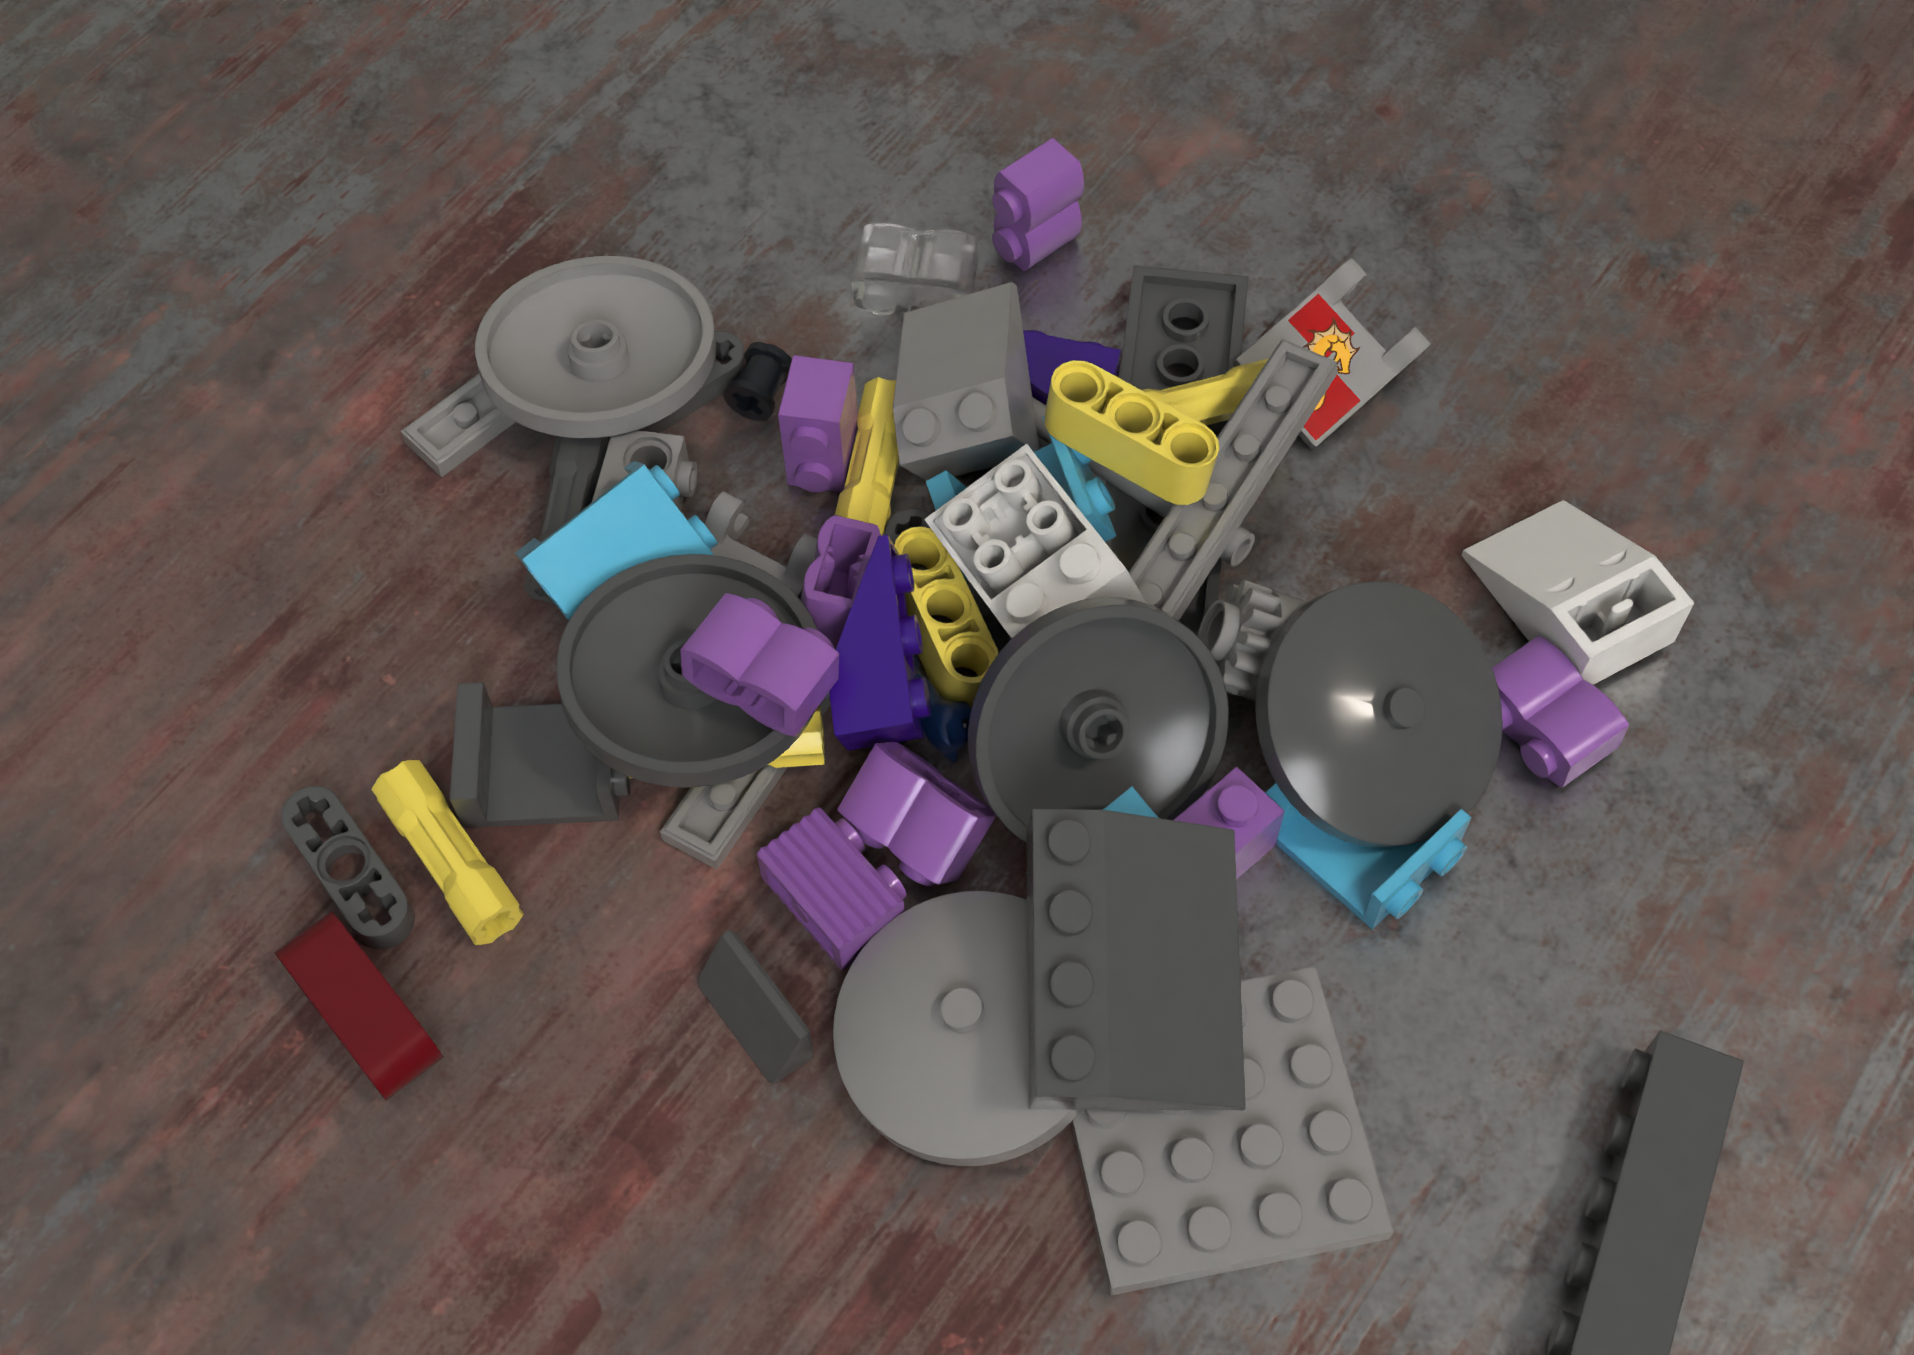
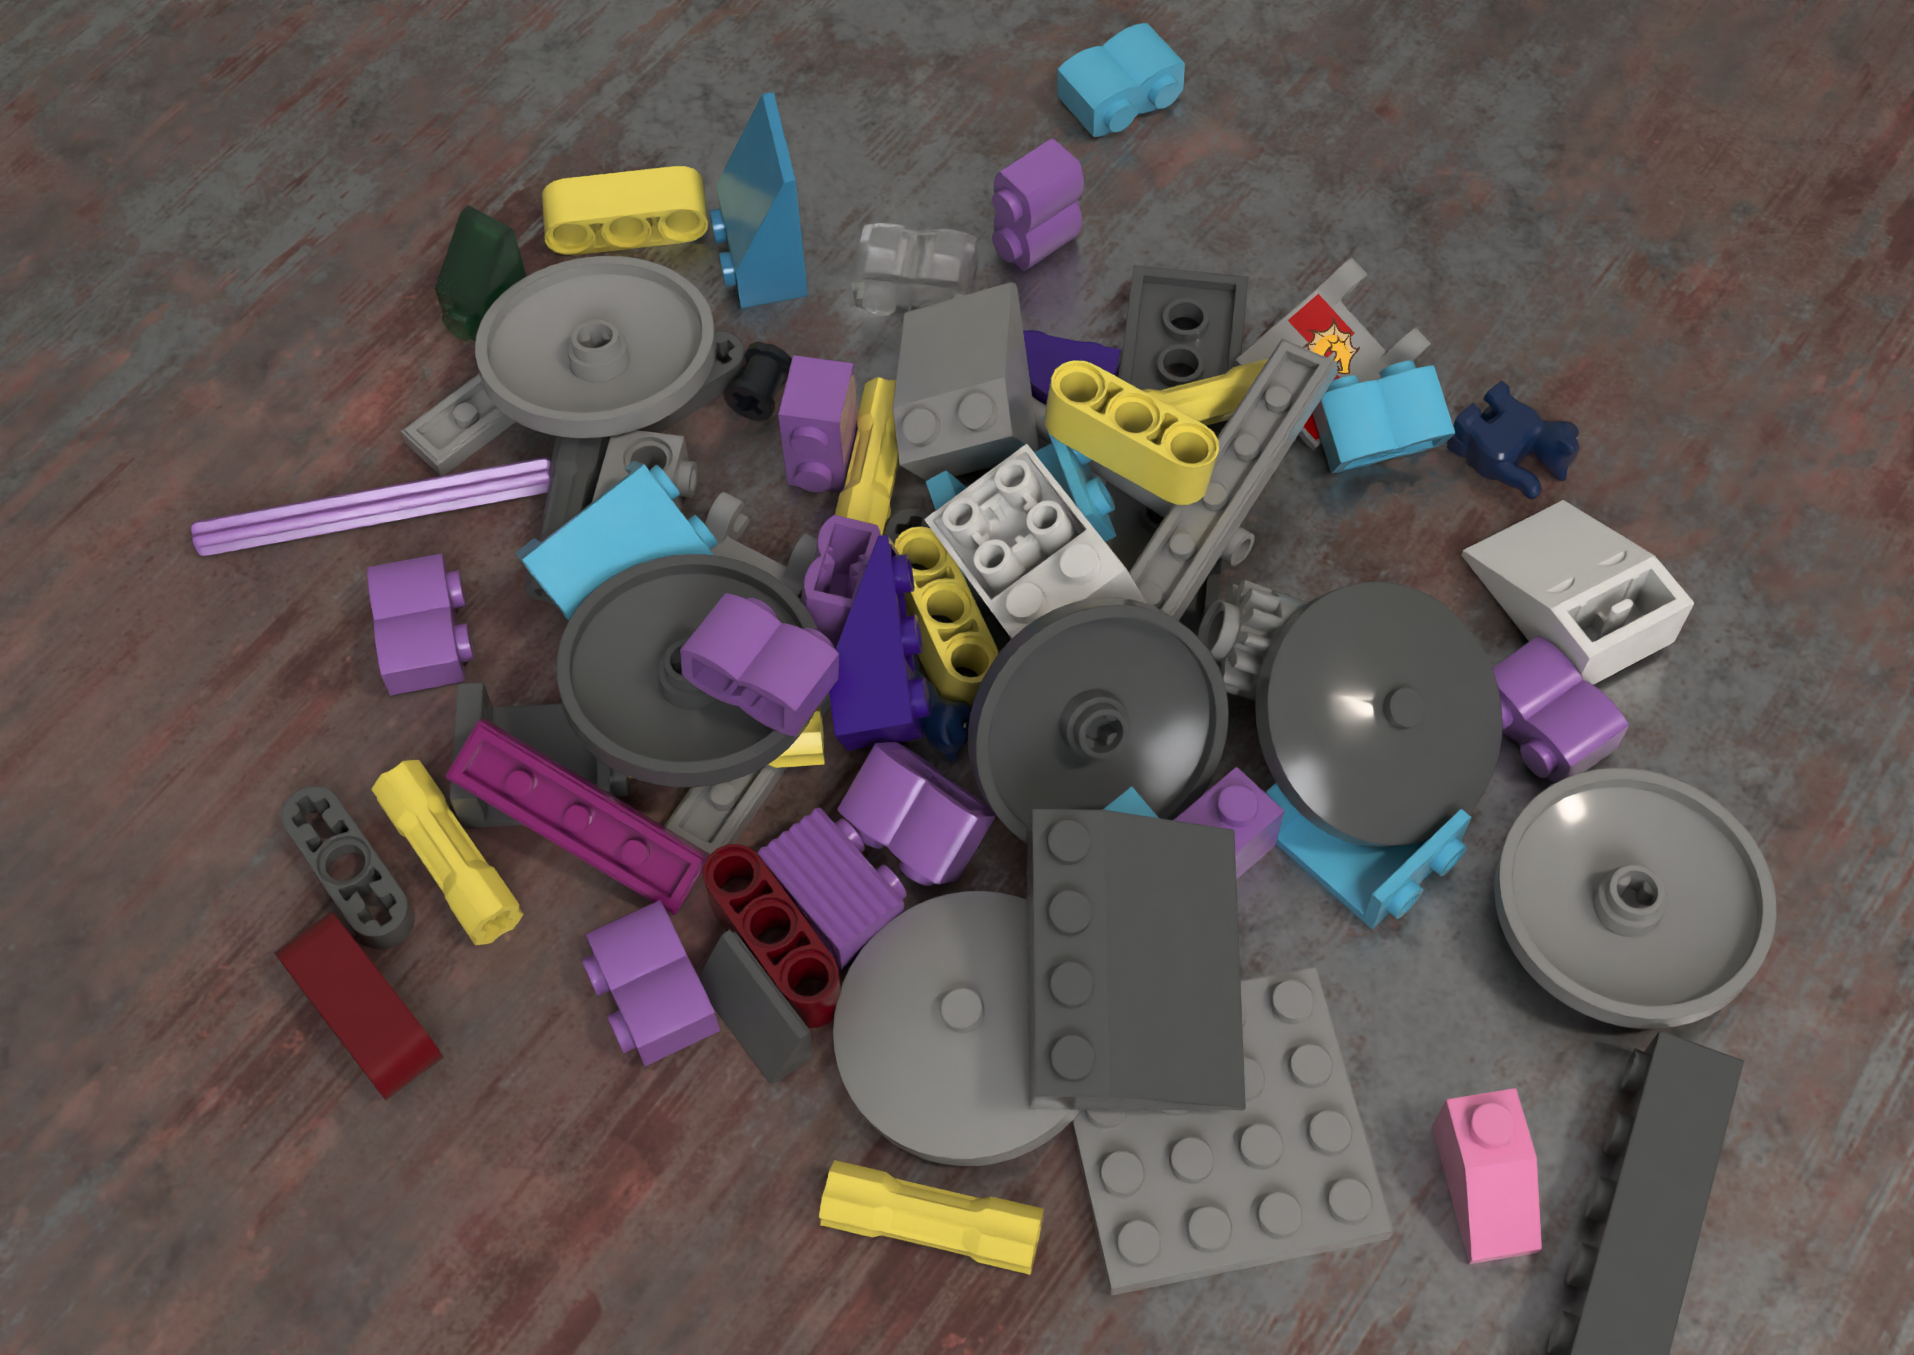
(371, 506): none -> axle
(418, 625): none -> medium lavender brick
(476, 271): none -> clear green slope
(577, 815): none -> magenta tile
(624, 210): none -> light yellow beam
(651, 984): none -> medium lavender brick
(760, 214): none -> dark azure slope
(768, 906): none -> dark red beam
(879, 1205): none -> light yellow axle
(1120, 80): none -> medium azure brick
(1382, 417): none -> medium azure brick
(1490, 1174): none -> bright pink slope
(1509, 433): none -> dark blue animal
(1635, 898): none -> light grey dish

